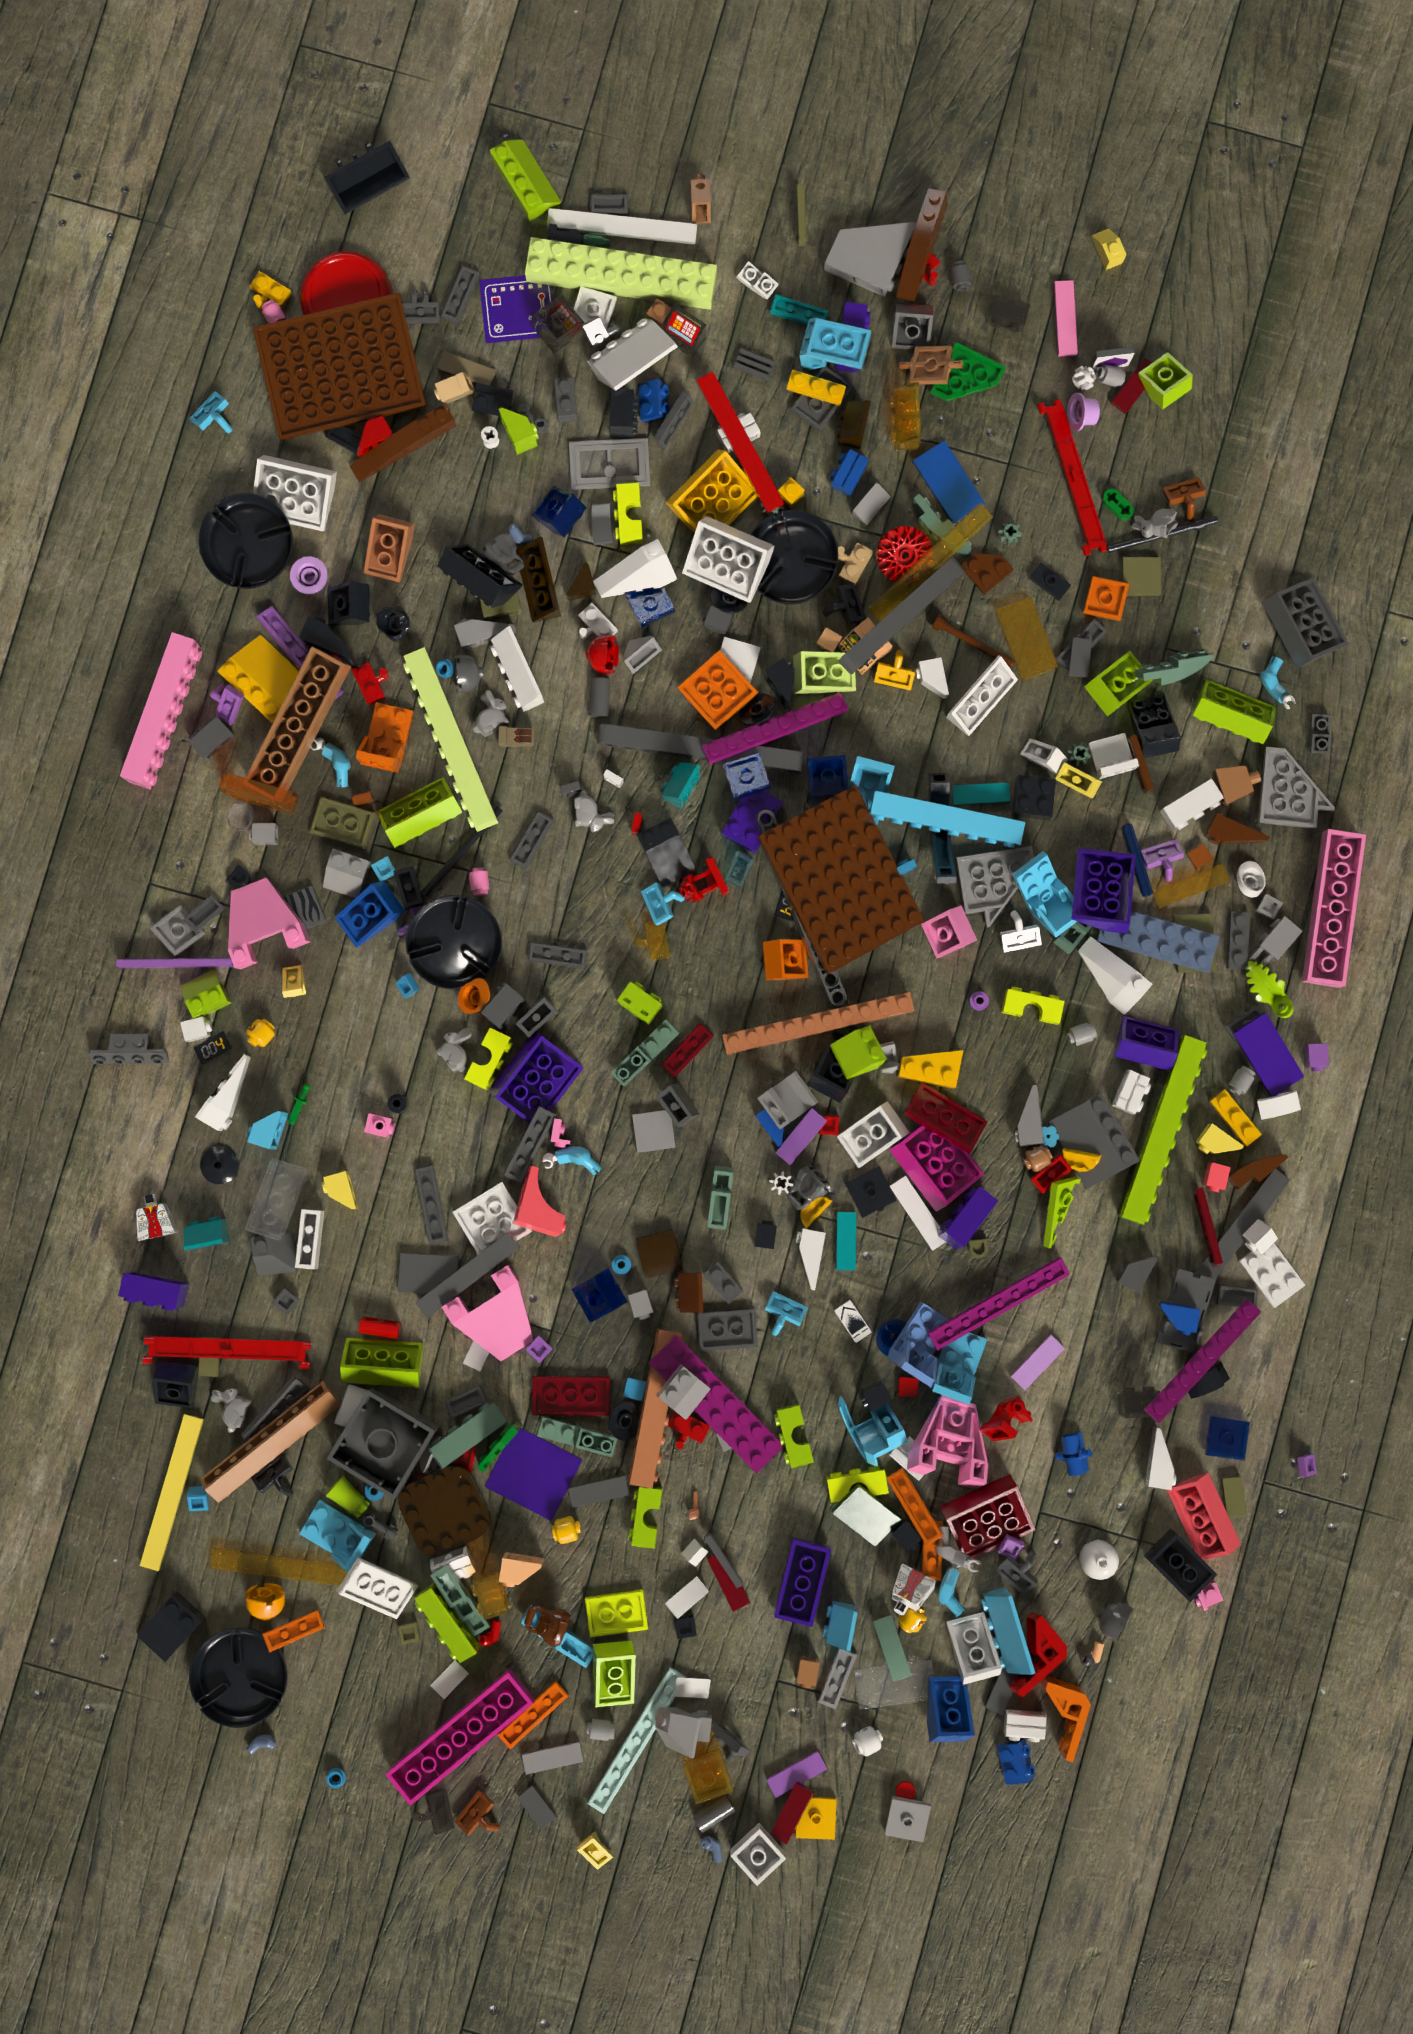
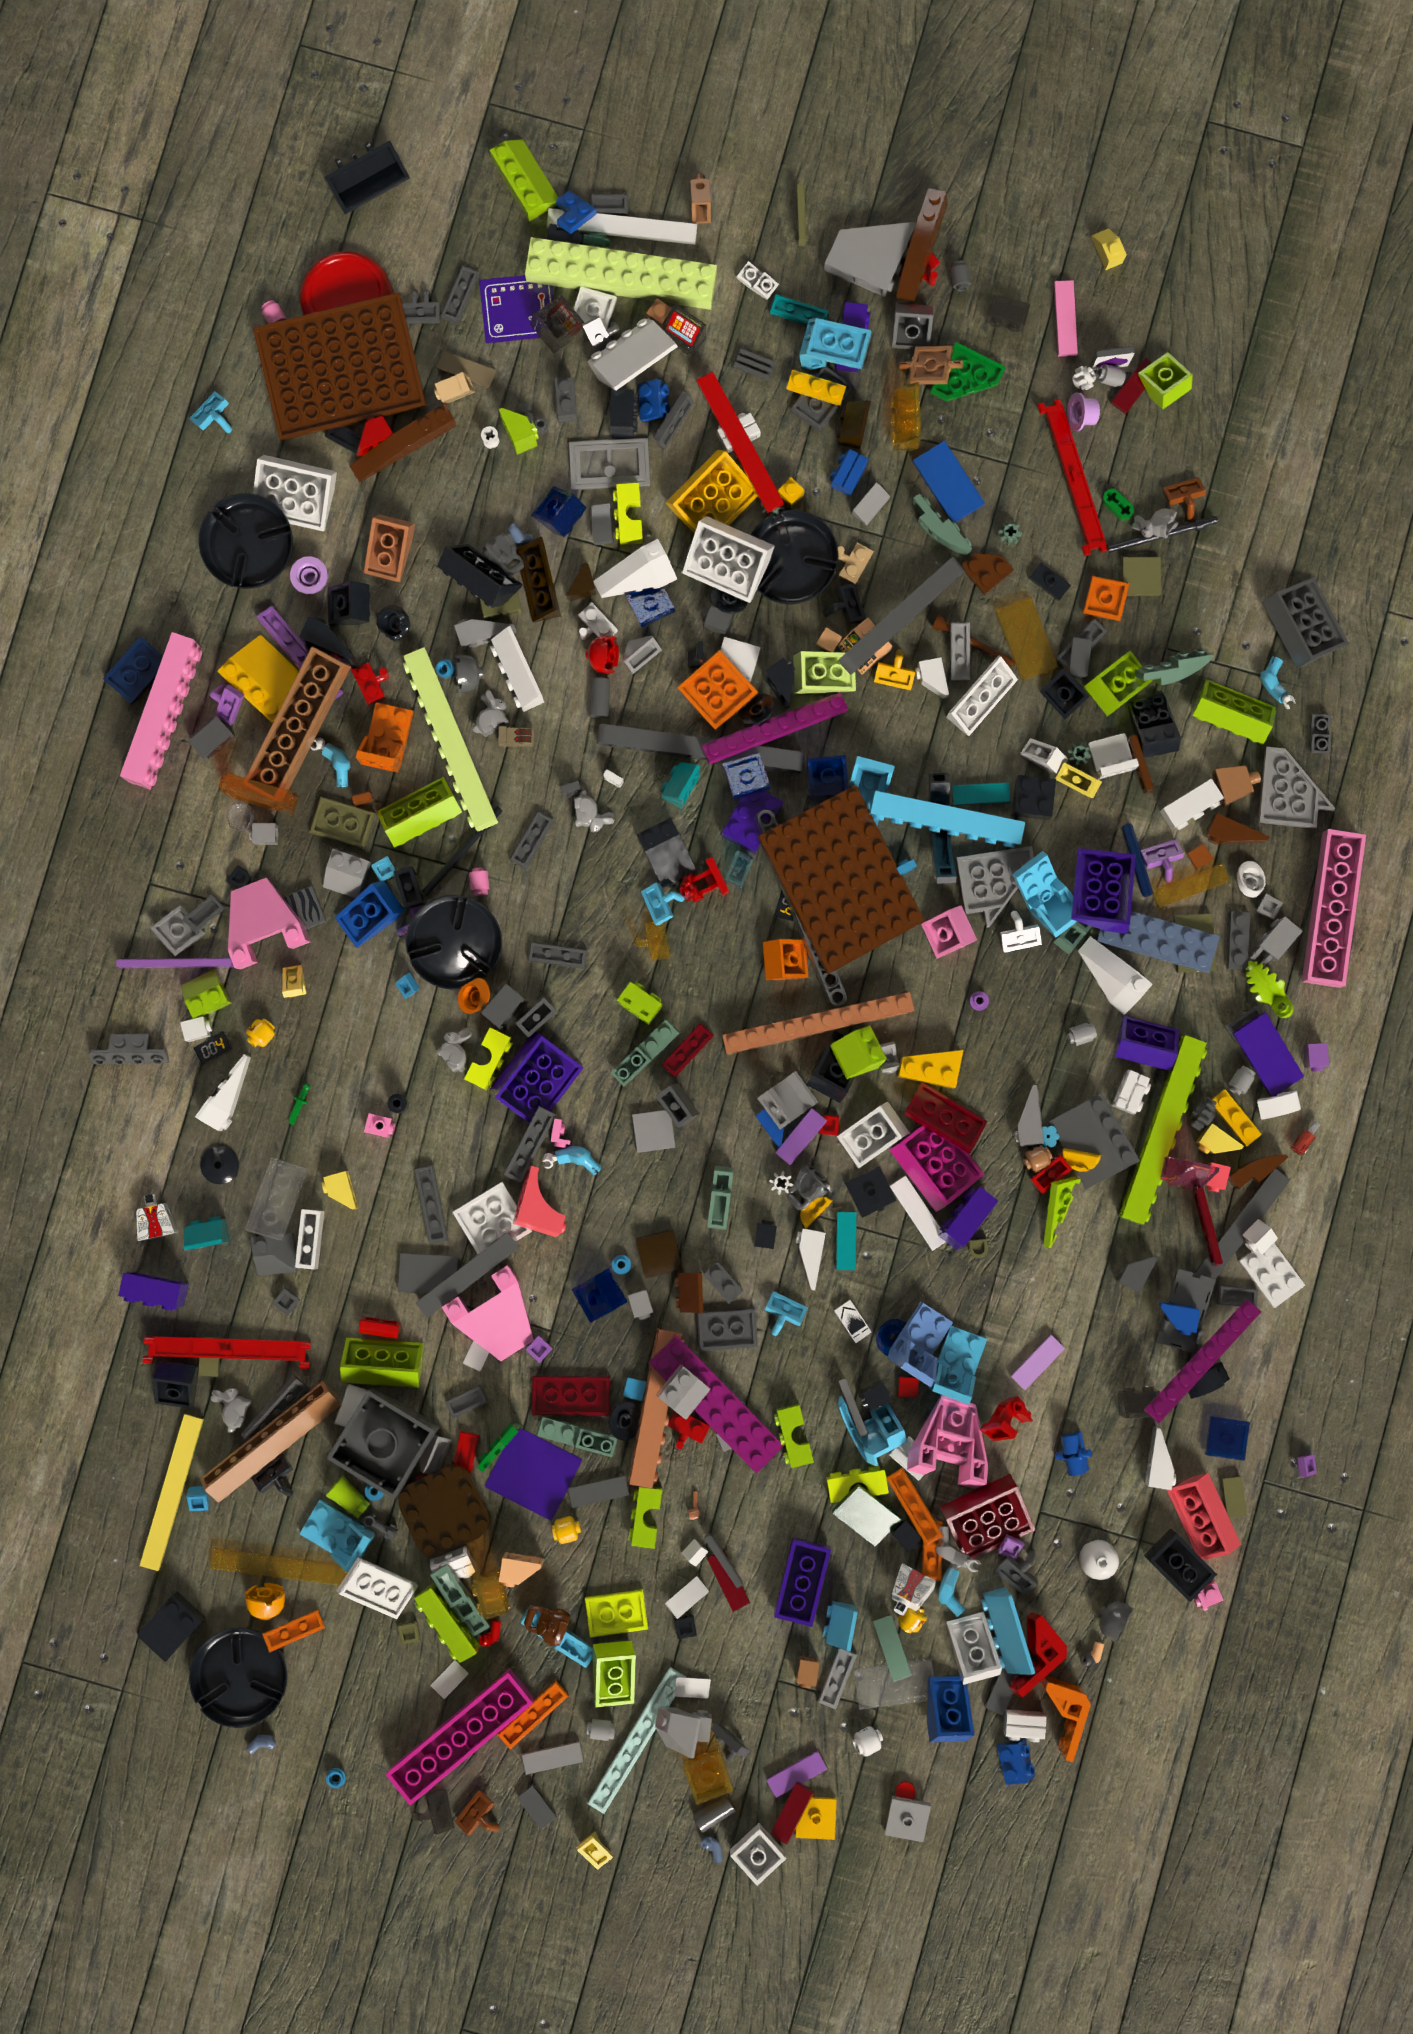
(135, 670): none -> dark blue plate
(268, 1130): medium azure slope -> none
(269, 290): yellow plate -> none
(467, 1435): sand green brick -> none
(490, 399): black plate -> none
(576, 210): none -> blue plate
(637, 823): red tile -> none
(695, 655): none -> black slope
(853, 1408): none -> light grey tile
(894, 544): red wheel -> none
(931, 561): clear yellow tile -> none
(960, 651): none -> light grey tile
(998, 1303): magenta plate -> none
(1049, 1007): neon yellow arch -> none
(1065, 693): none -> black slope
(1187, 1173): none -> clear pink slope
(1203, 1113): none -> dark grey gear
(1305, 1139): none -> clear red piece

